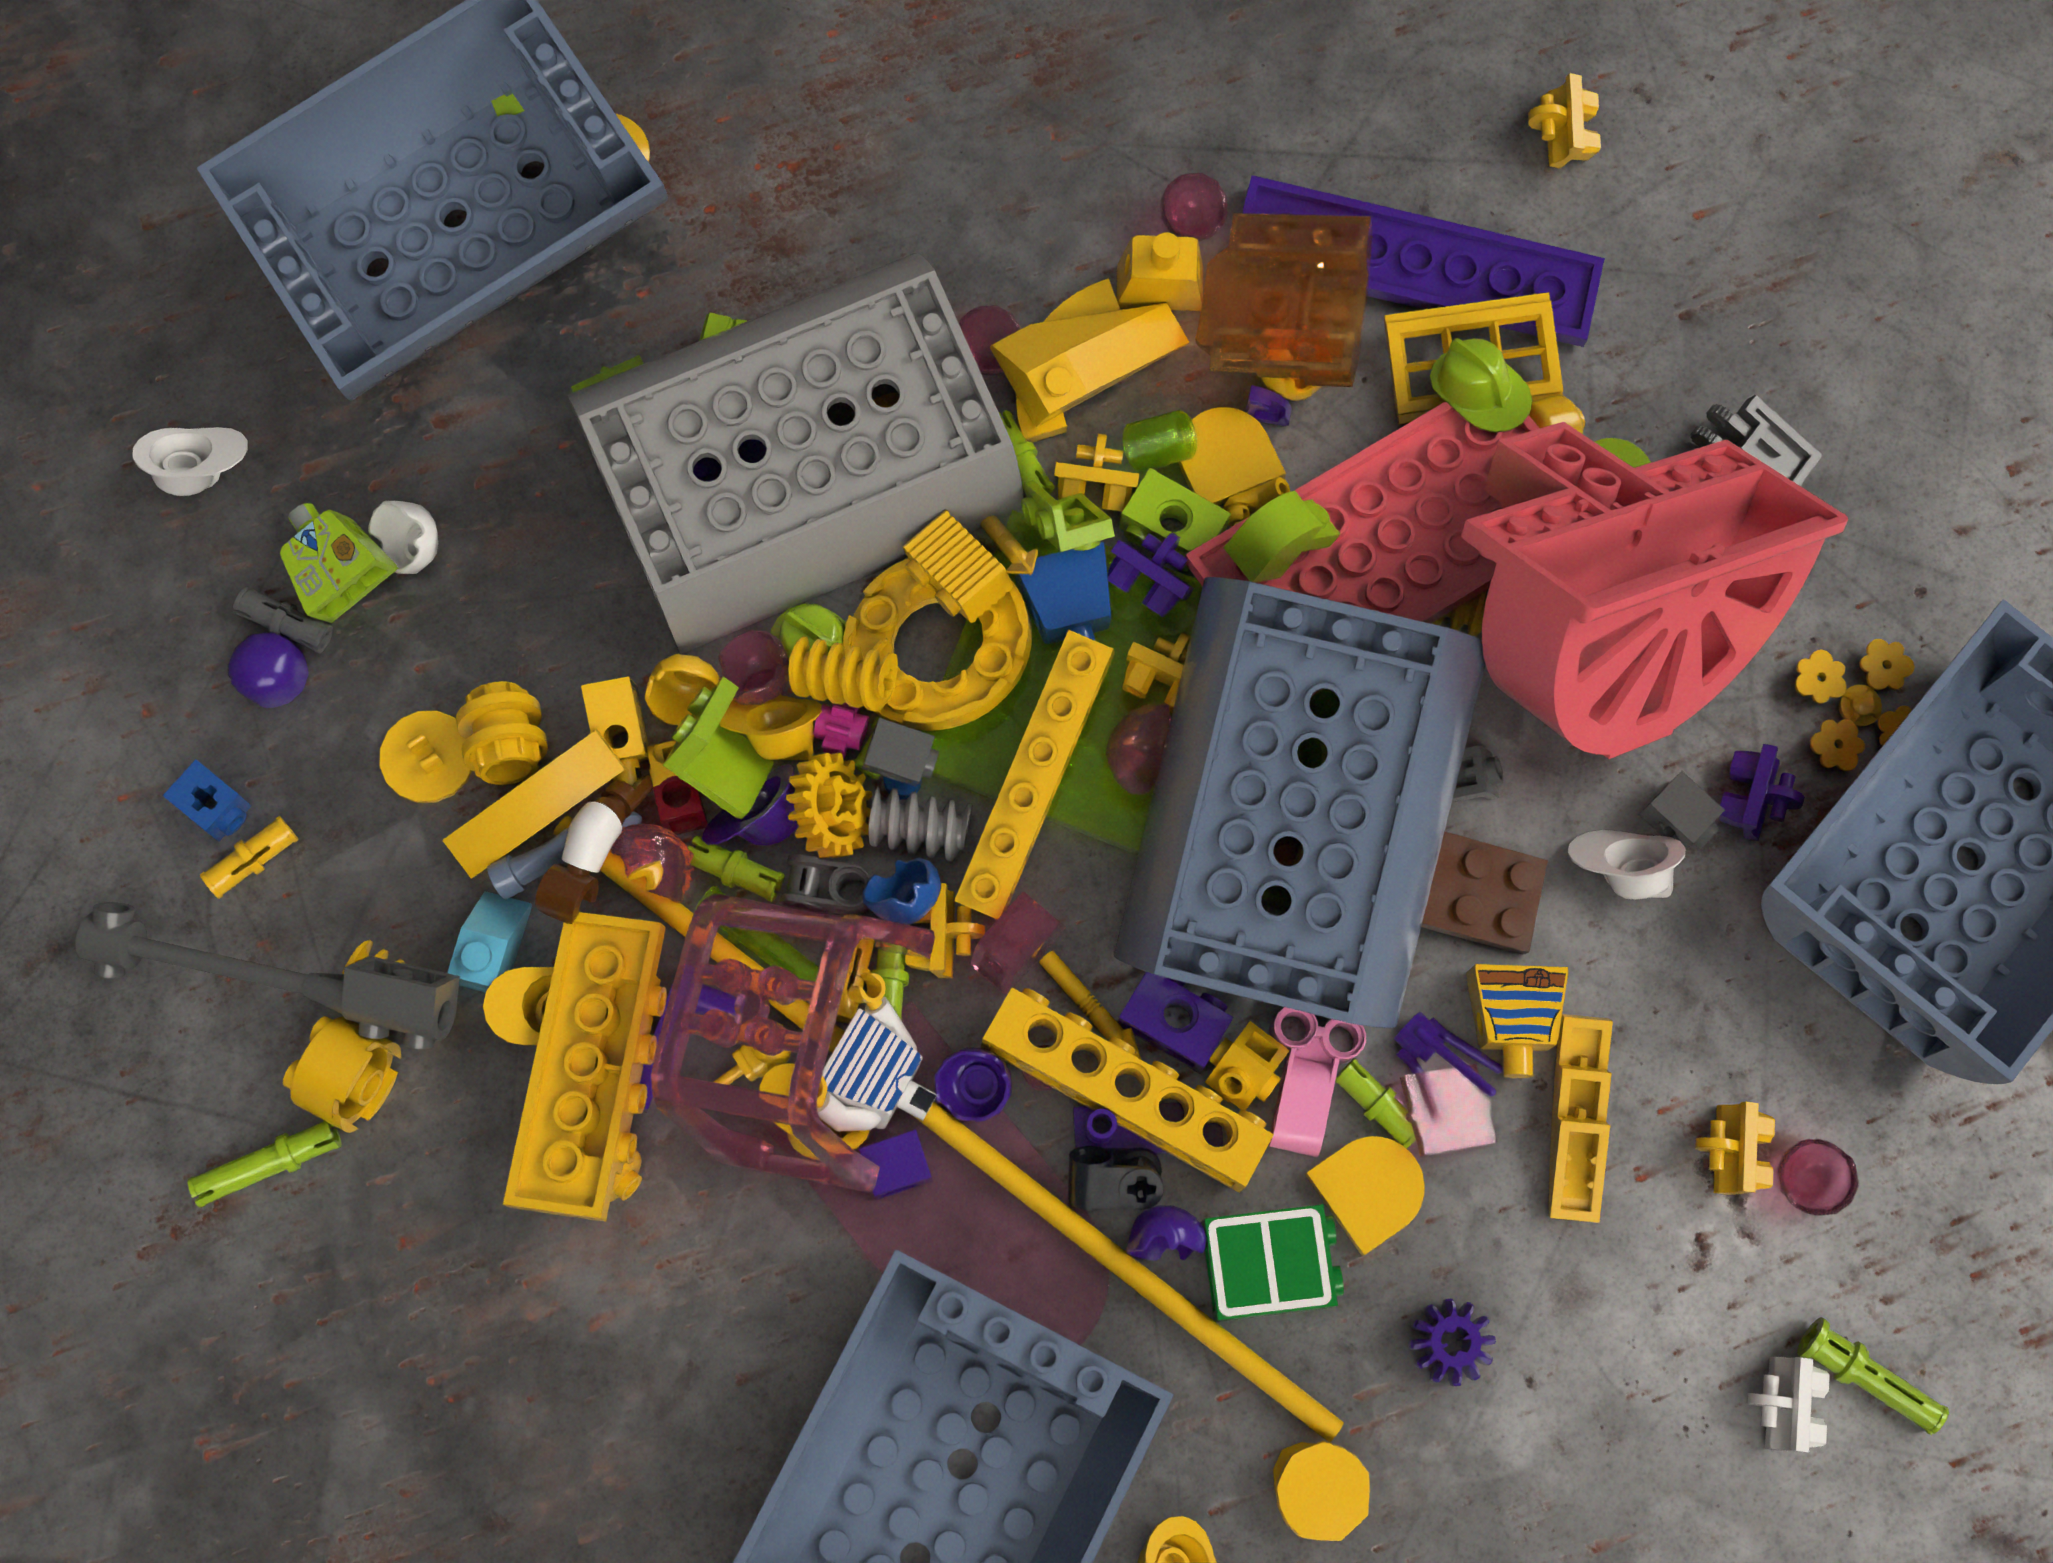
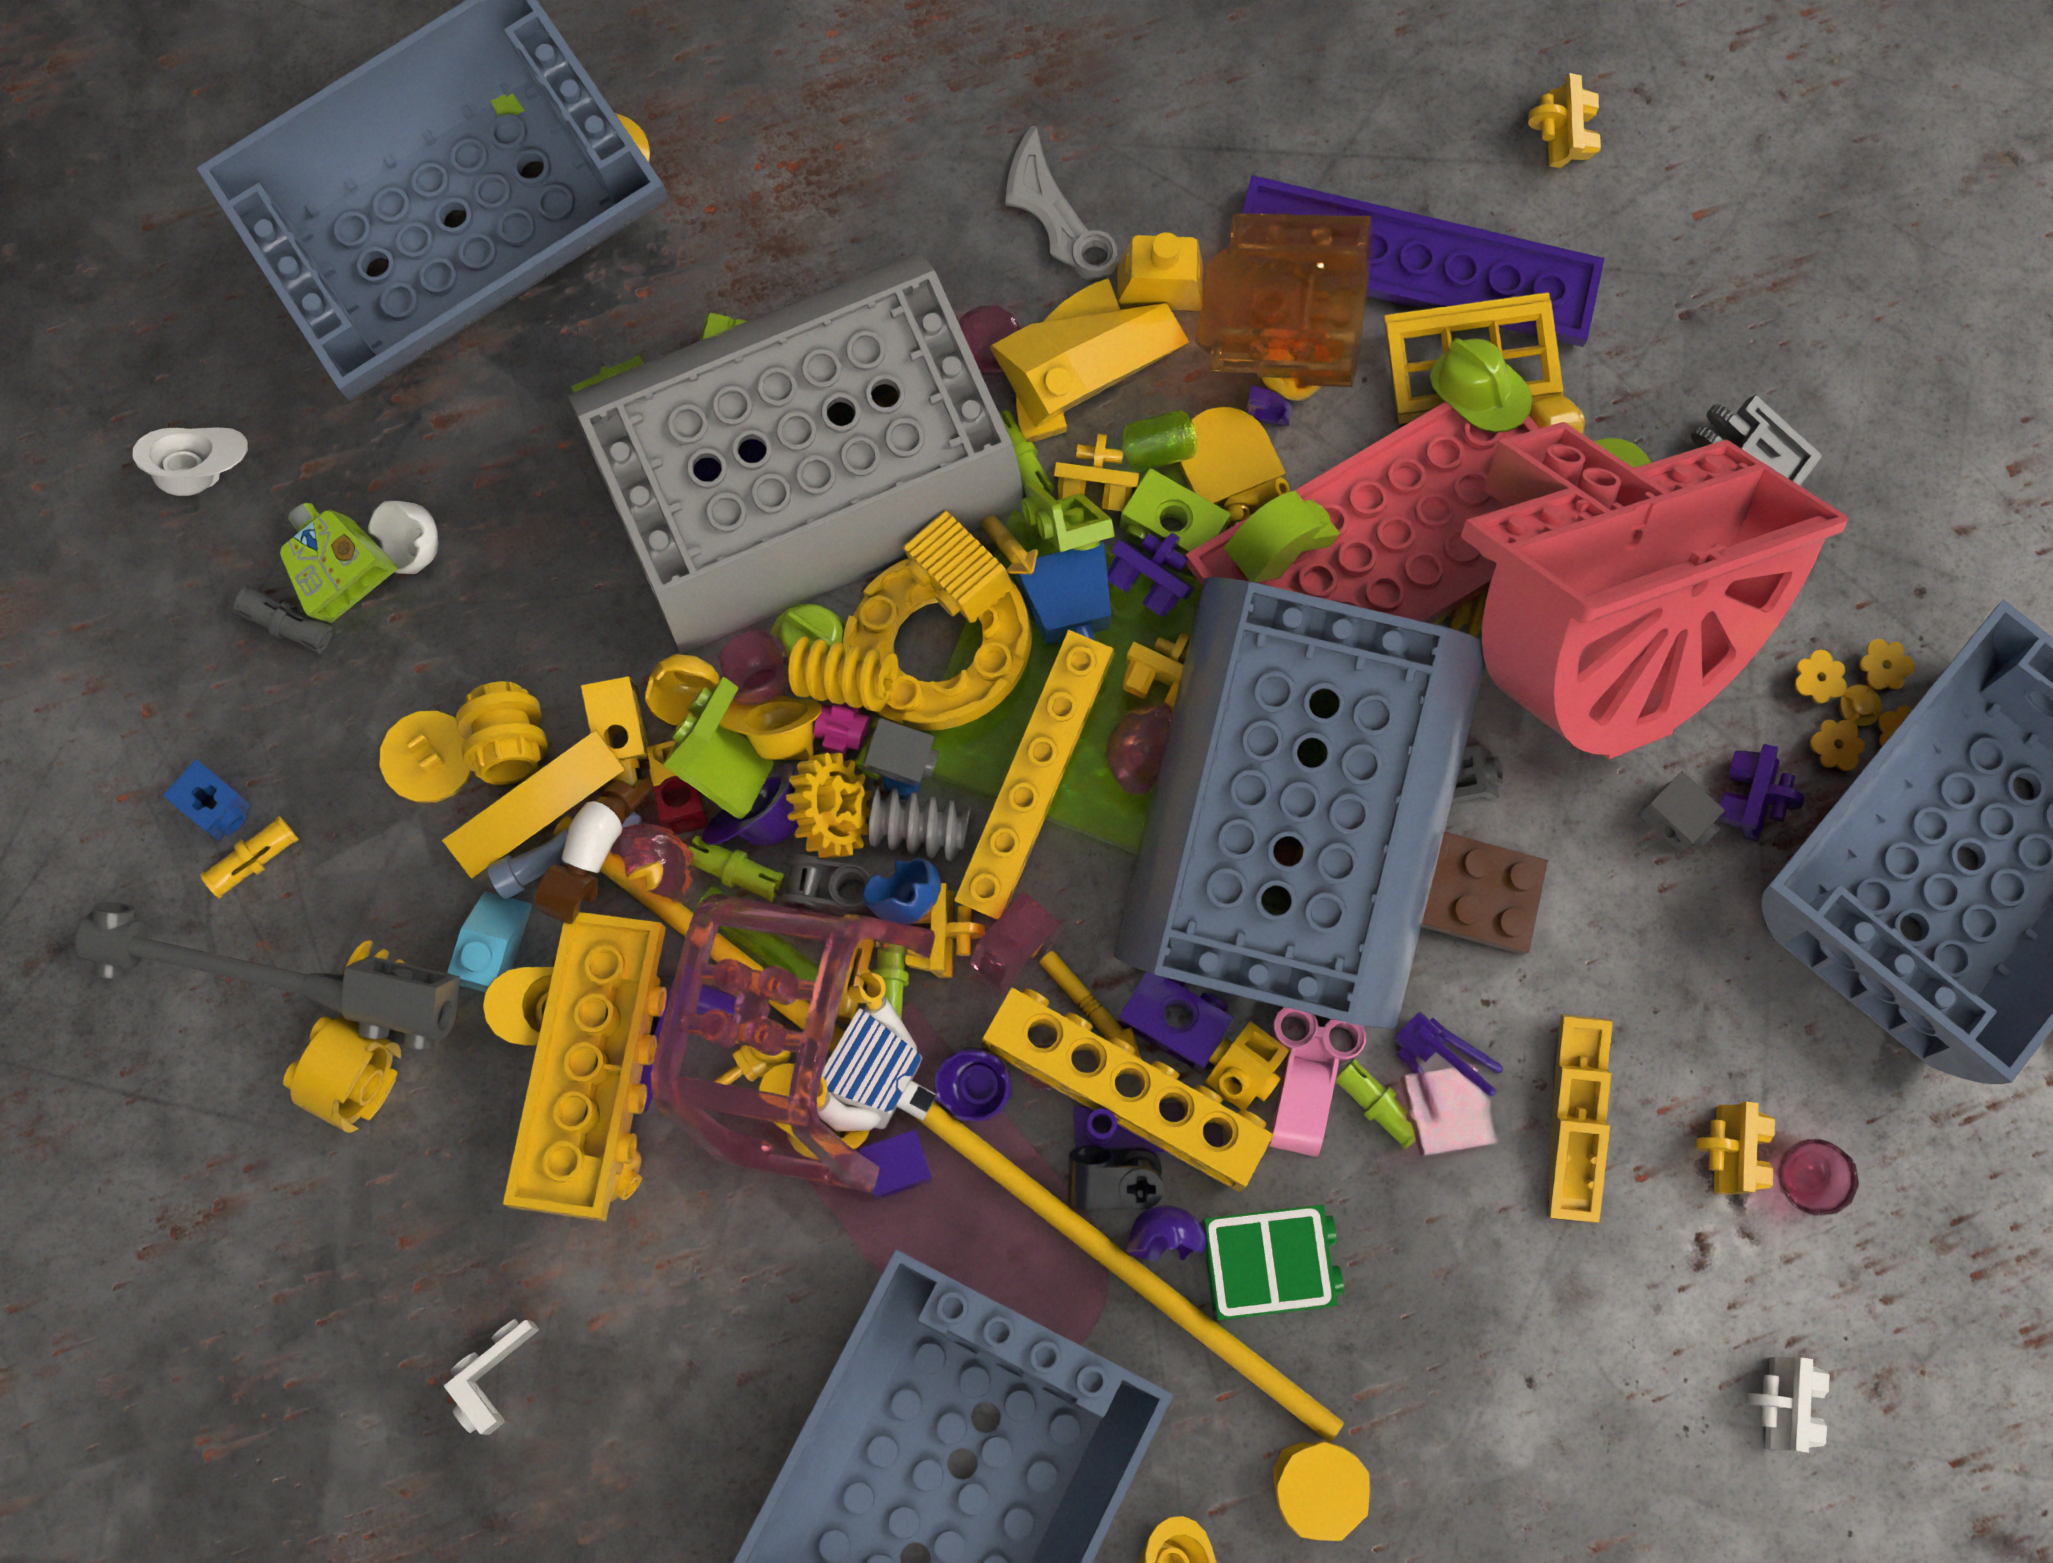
(268, 669): dark purple hair -> none
(282, 1155): lime pin -> none
(473, 1406): none -> white bracket
(1035, 191): none -> light grey piece
(1193, 206): clear pink hair -> none
(1370, 1189): yellow tile -> none
(1455, 1361): dark purple gear -> none
(1517, 1011): torso -> none
(1630, 862): white piece -> none
(1852, 1363): lime pin -> none

